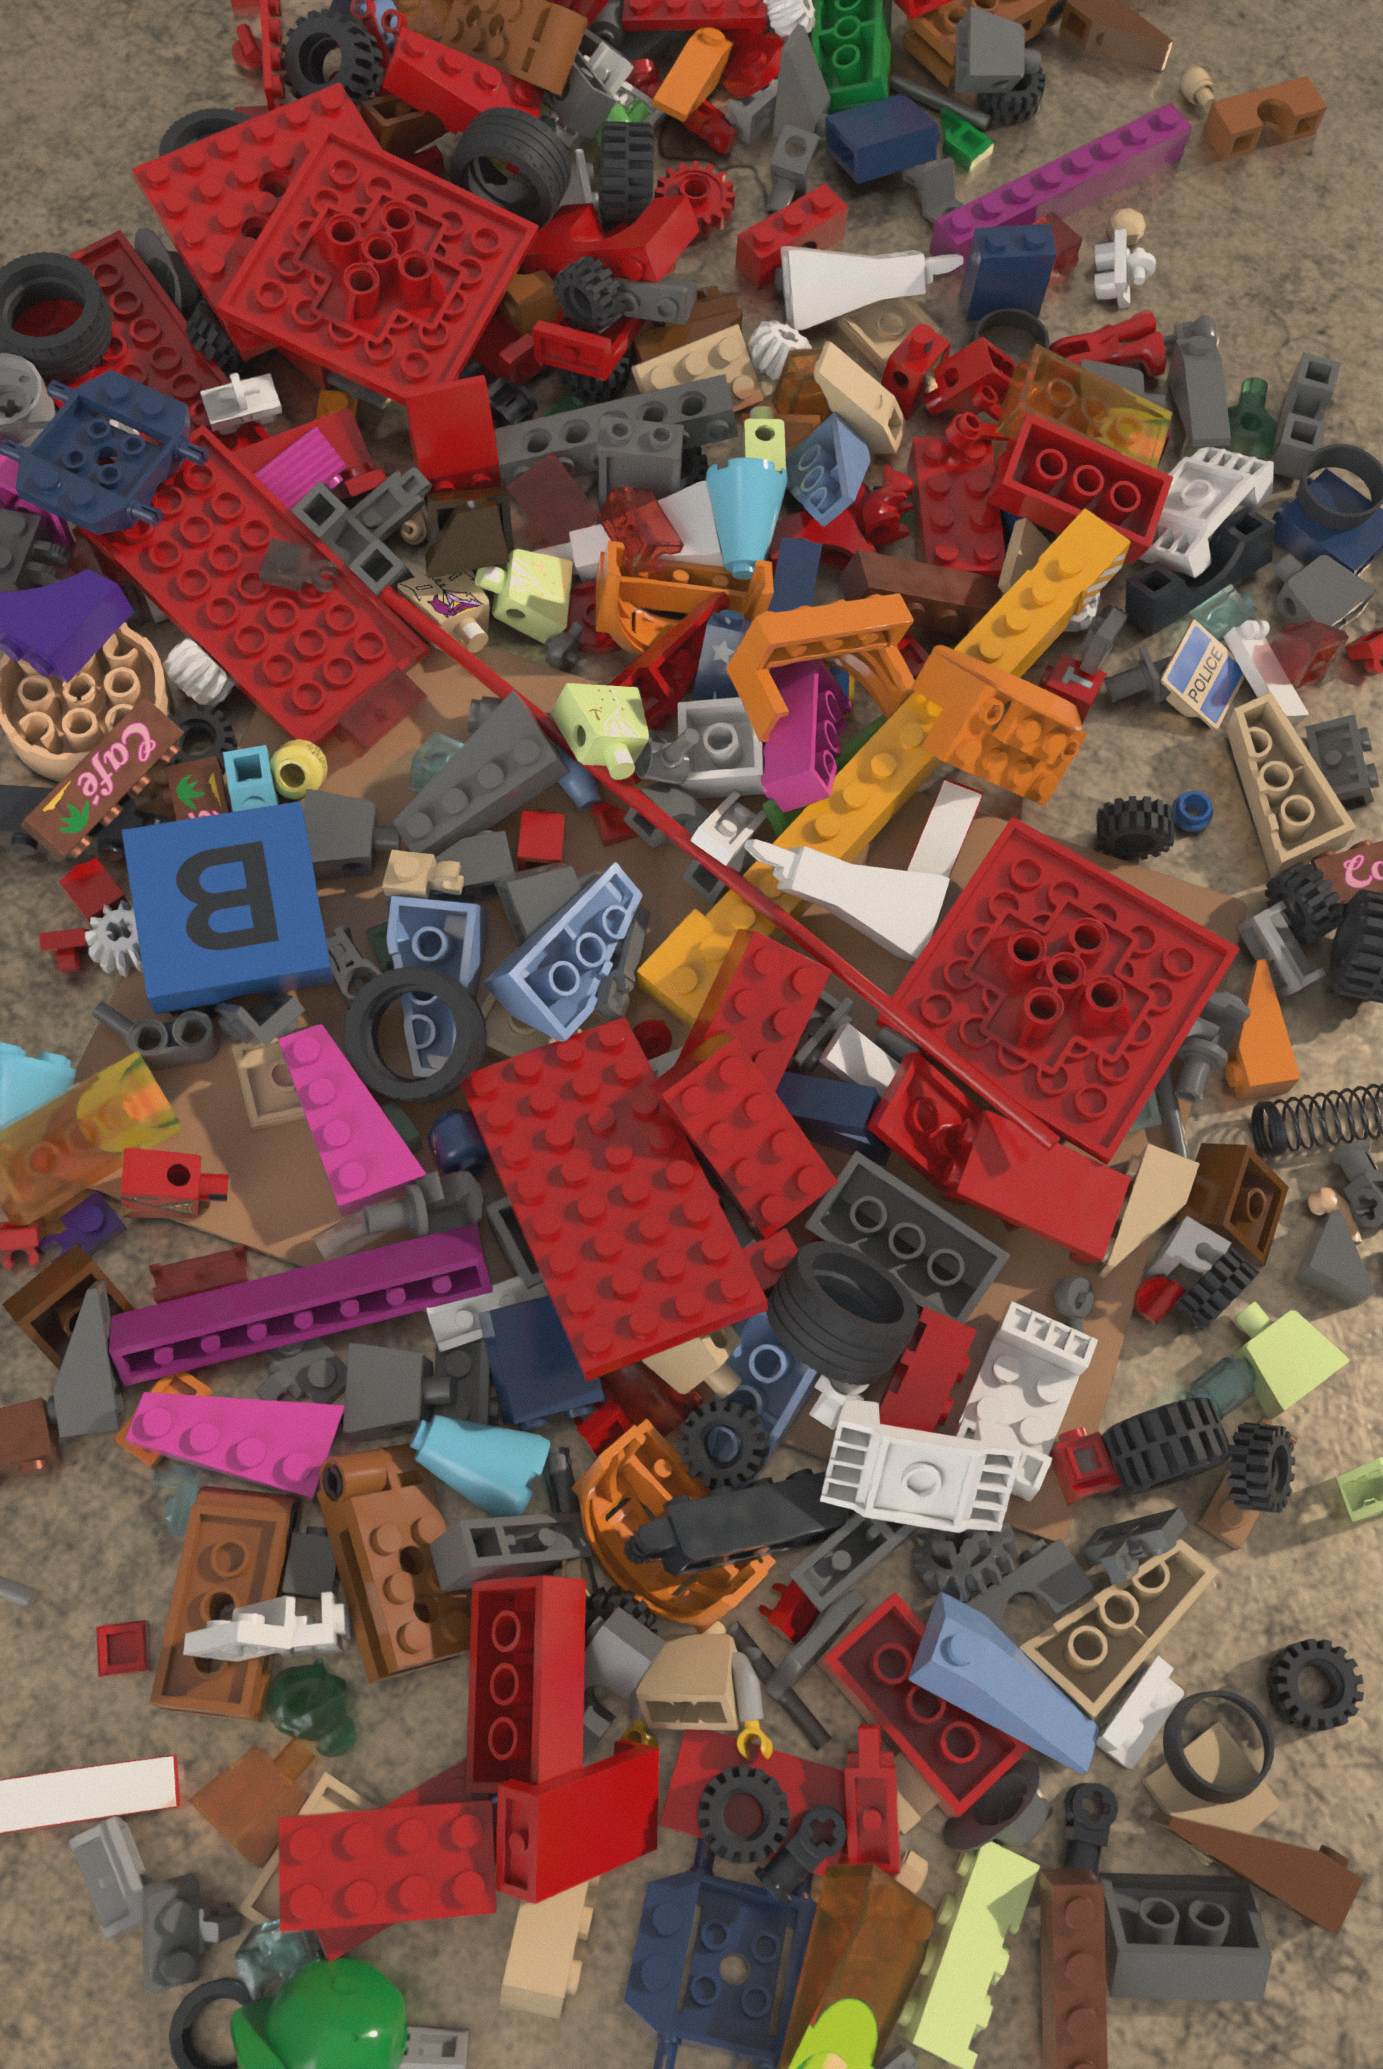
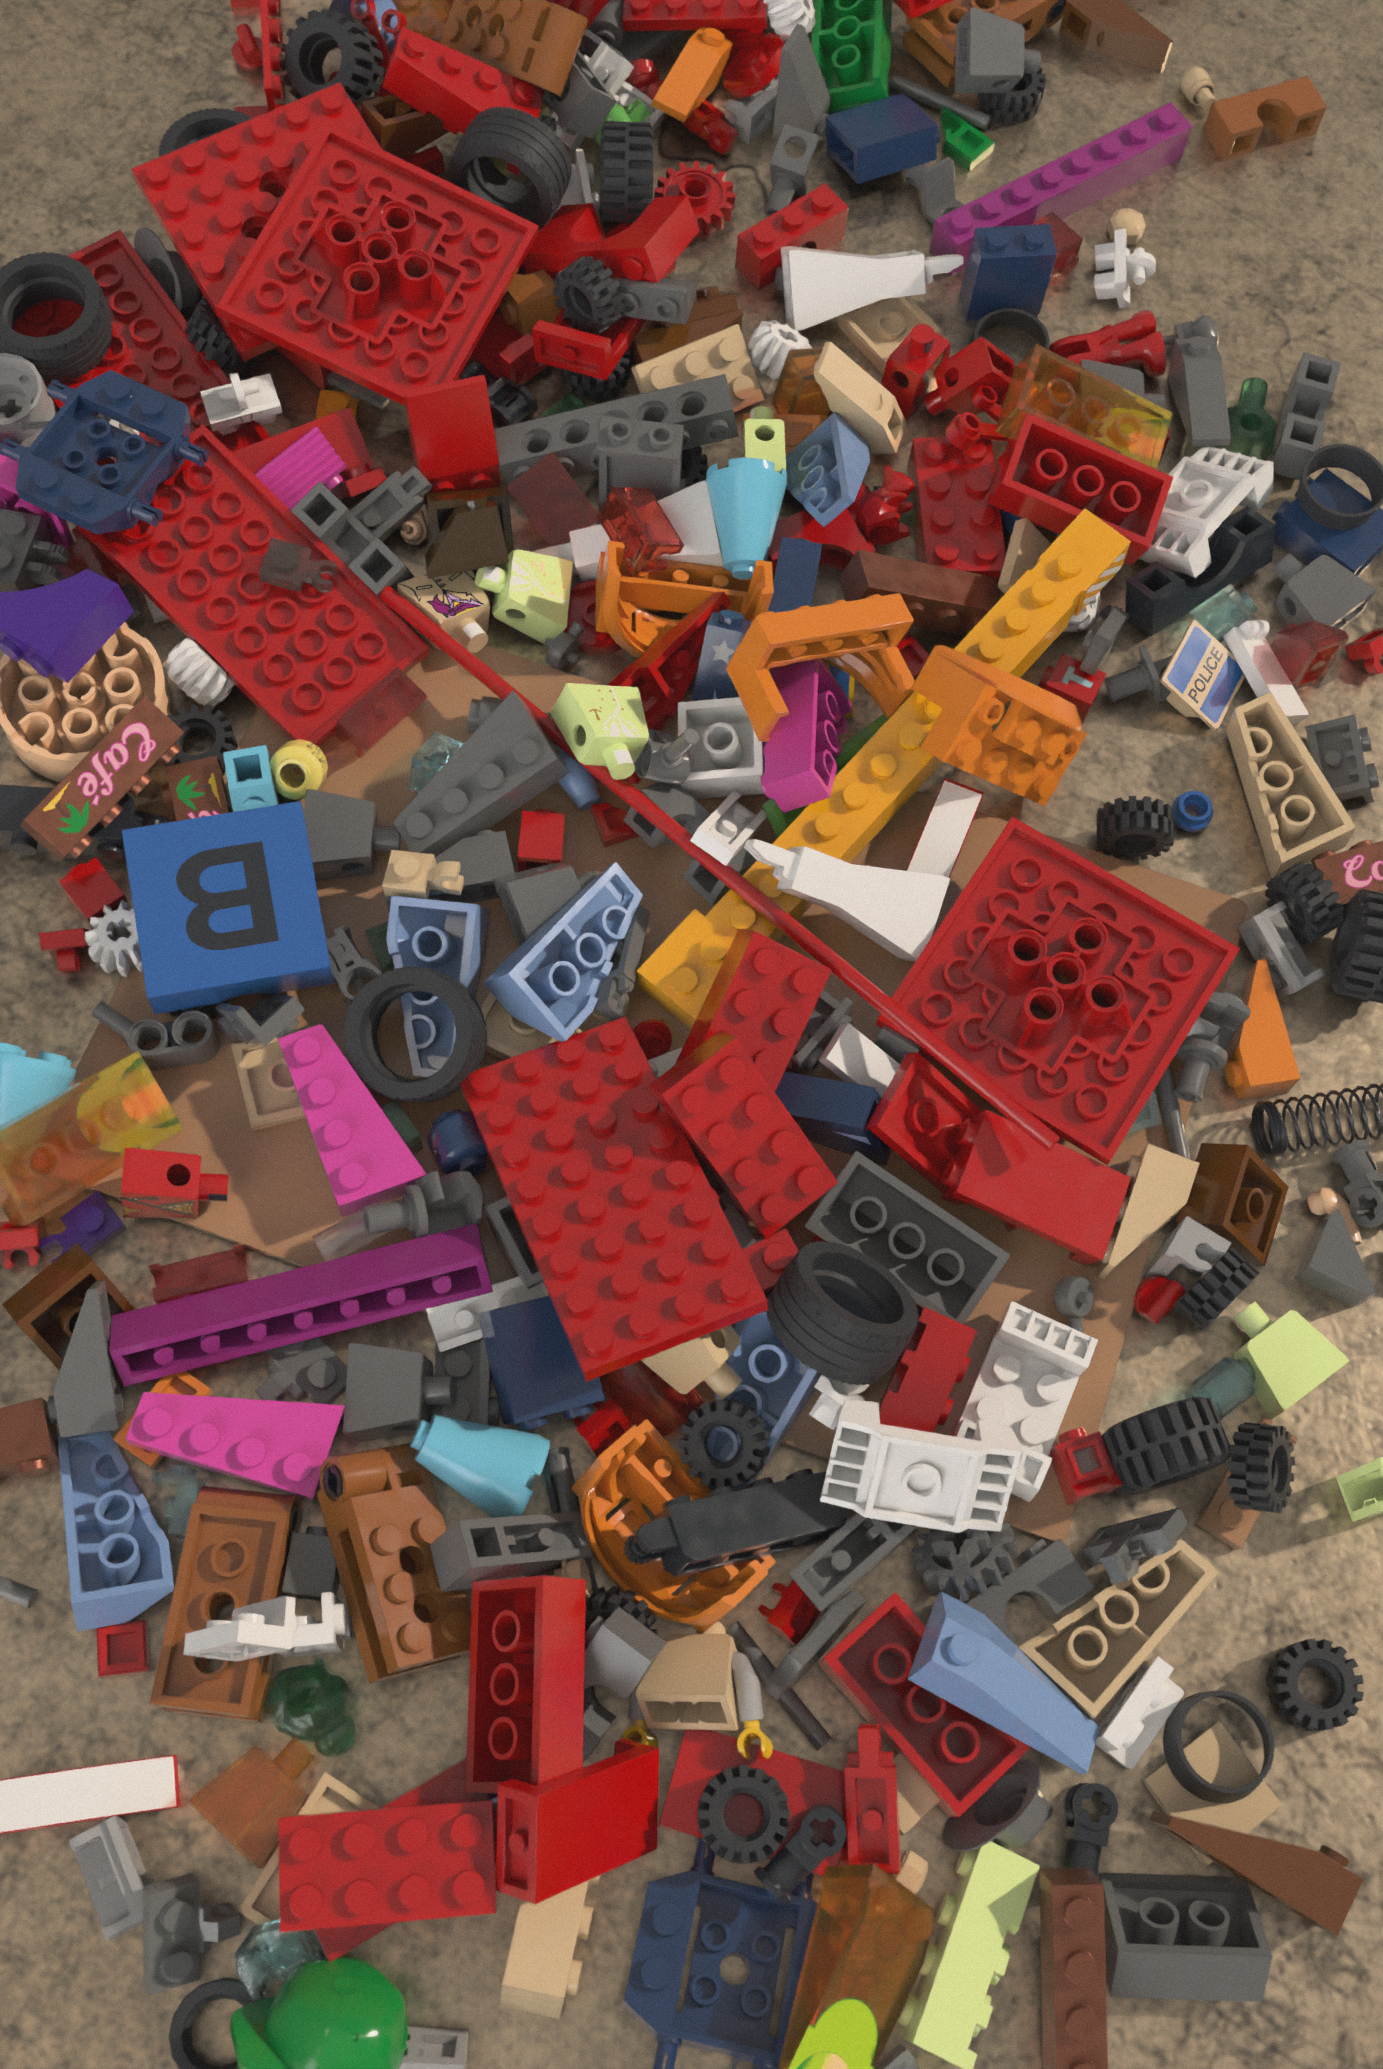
(113, 1543): none -> medium blue wedge

